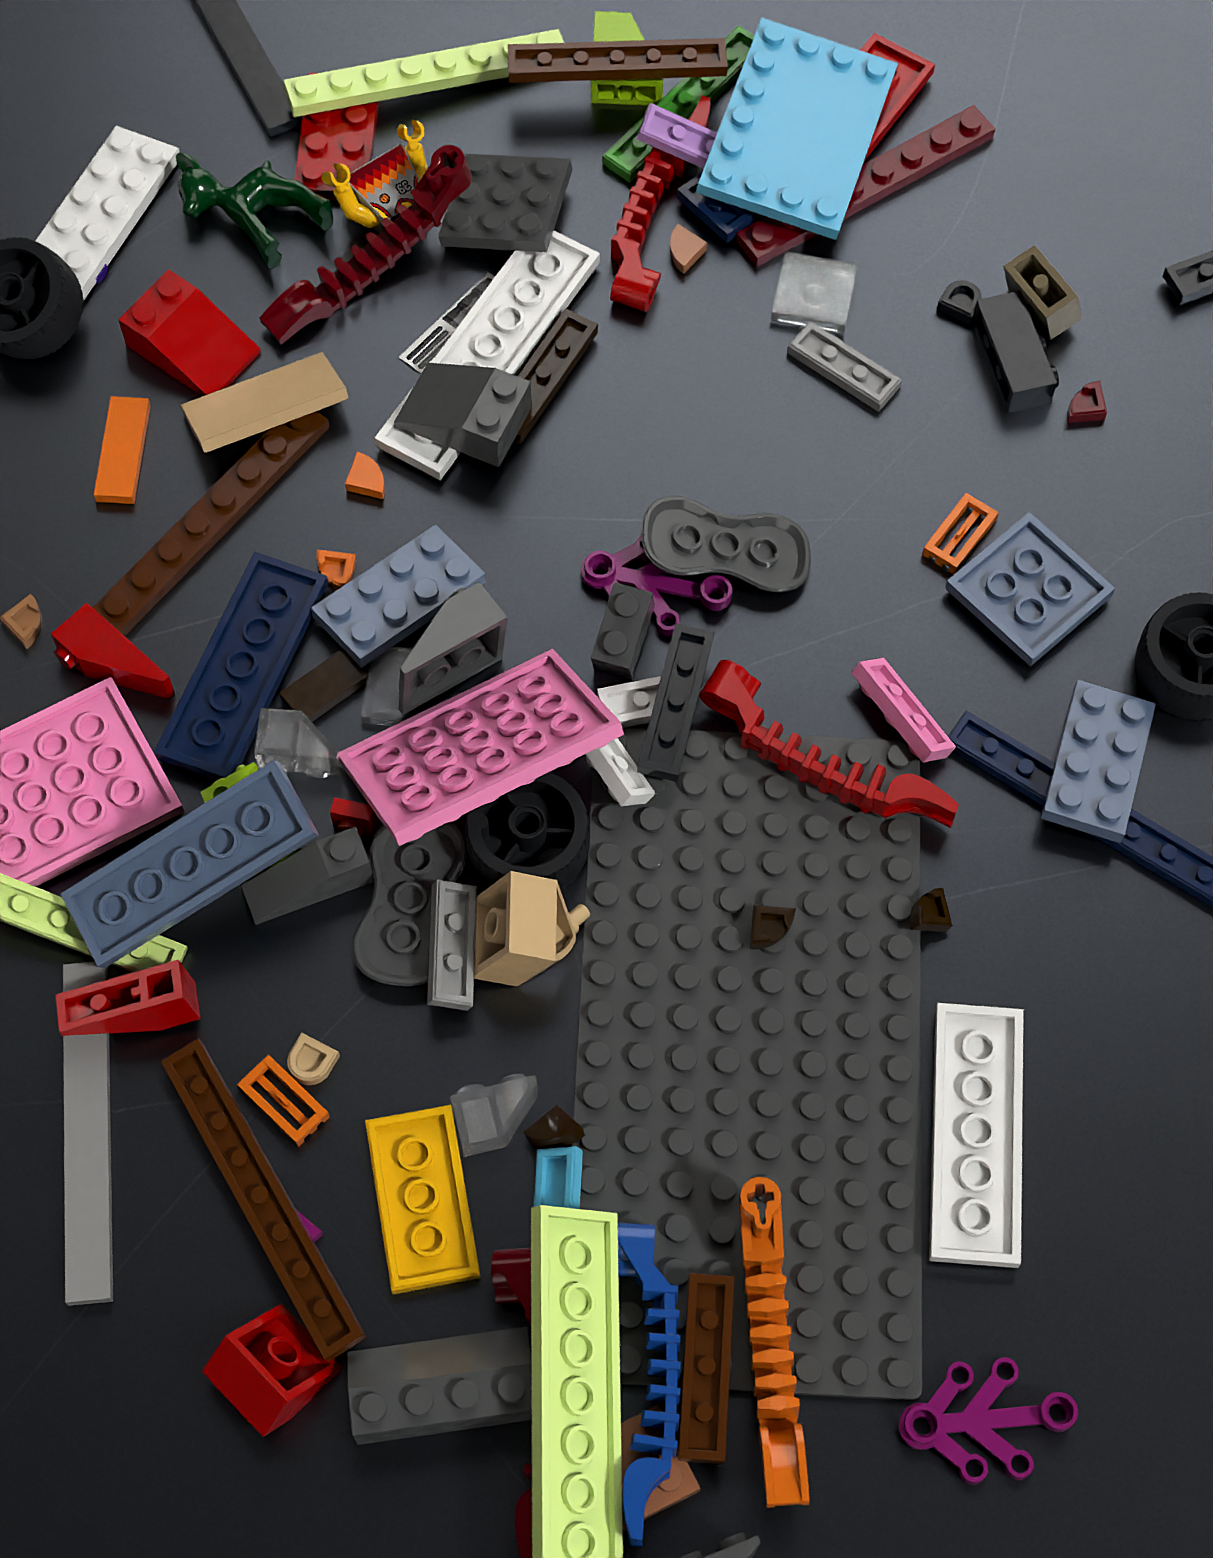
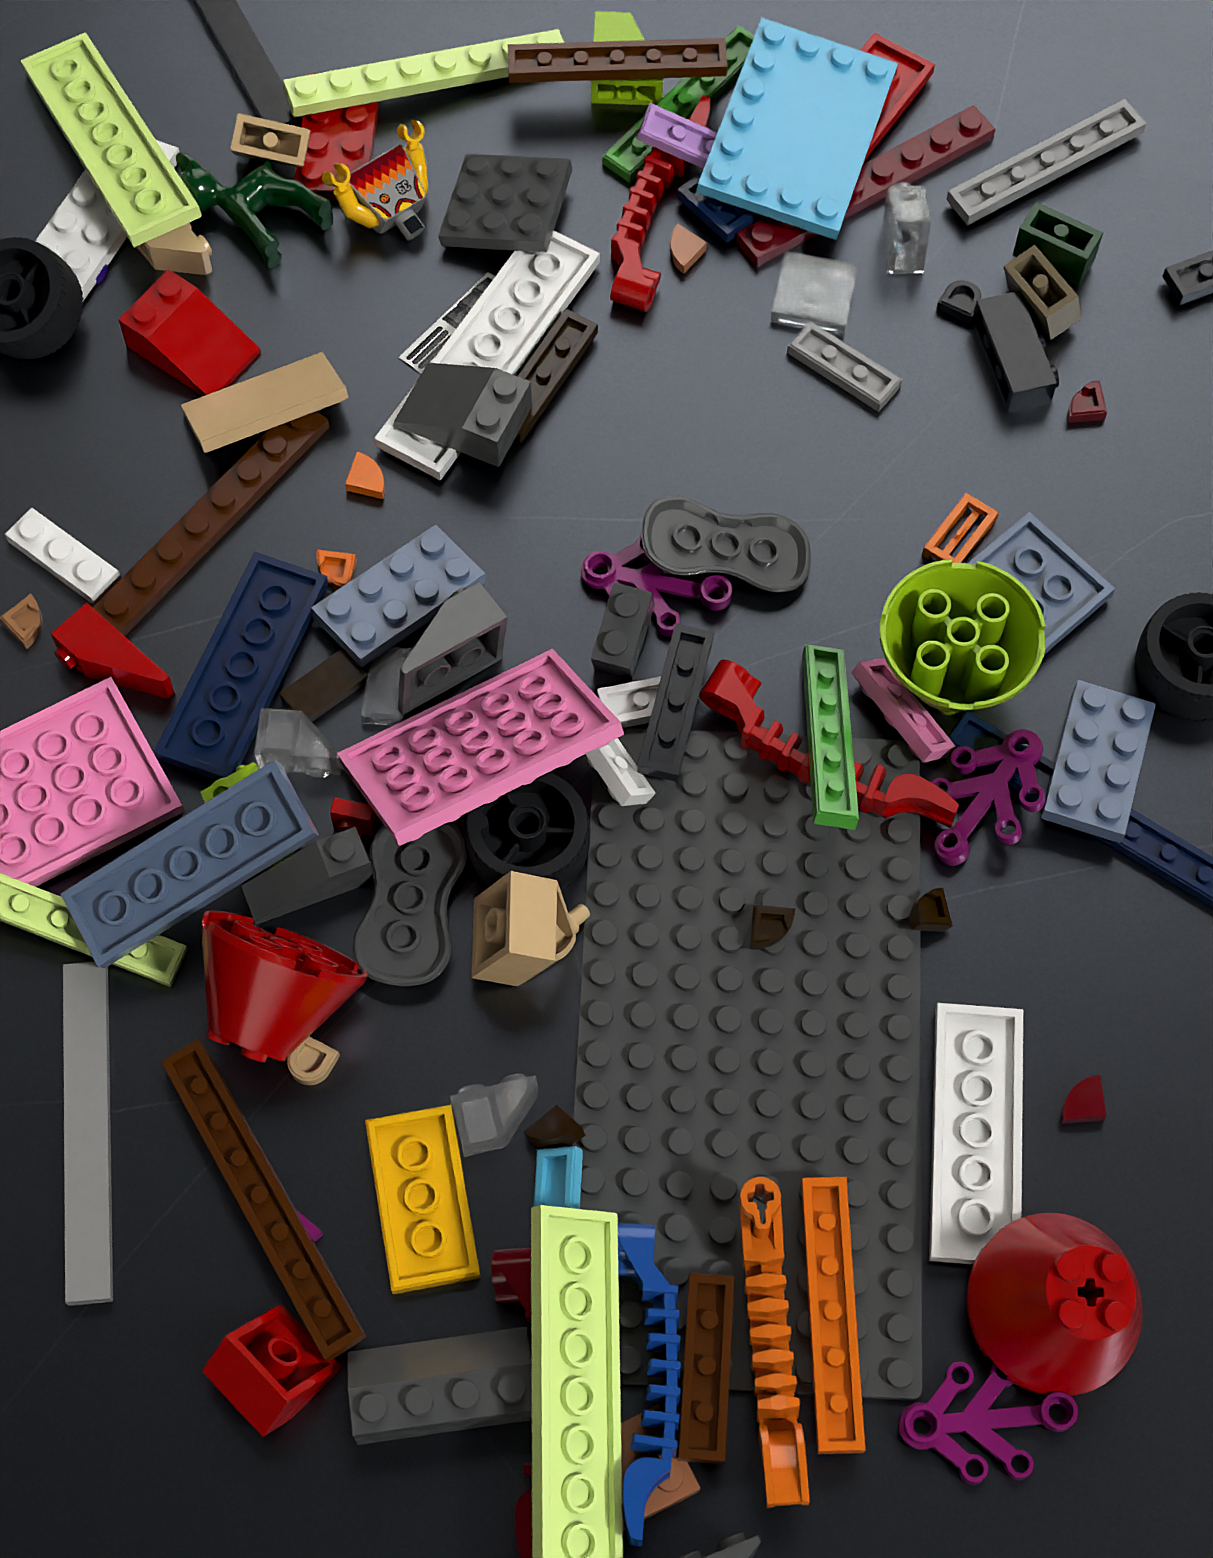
(63, 556): none -> white plate
(111, 140): none -> yellowish green plate
(122, 450): orange tile -> none
(130, 1003): red slope -> none
(179, 252): none -> tan slope
(269, 986): none -> red cone
(270, 141): none -> tan slope
(304, 303): dark red piece -> none
(308, 1126): orange tile -> none
(452, 945): light grey tile -> none
(829, 738): none -> bright green tile
(832, 1316): none -> orange plate
(909, 212): none -> clear torso
(962, 635): none -> lime cone
(991, 789): none -> magenta plant
(1045, 161): none -> light grey plate
(1054, 1304): none -> red cone
(1061, 239): none -> dark green brick
(1084, 1102): none -> dark red tile

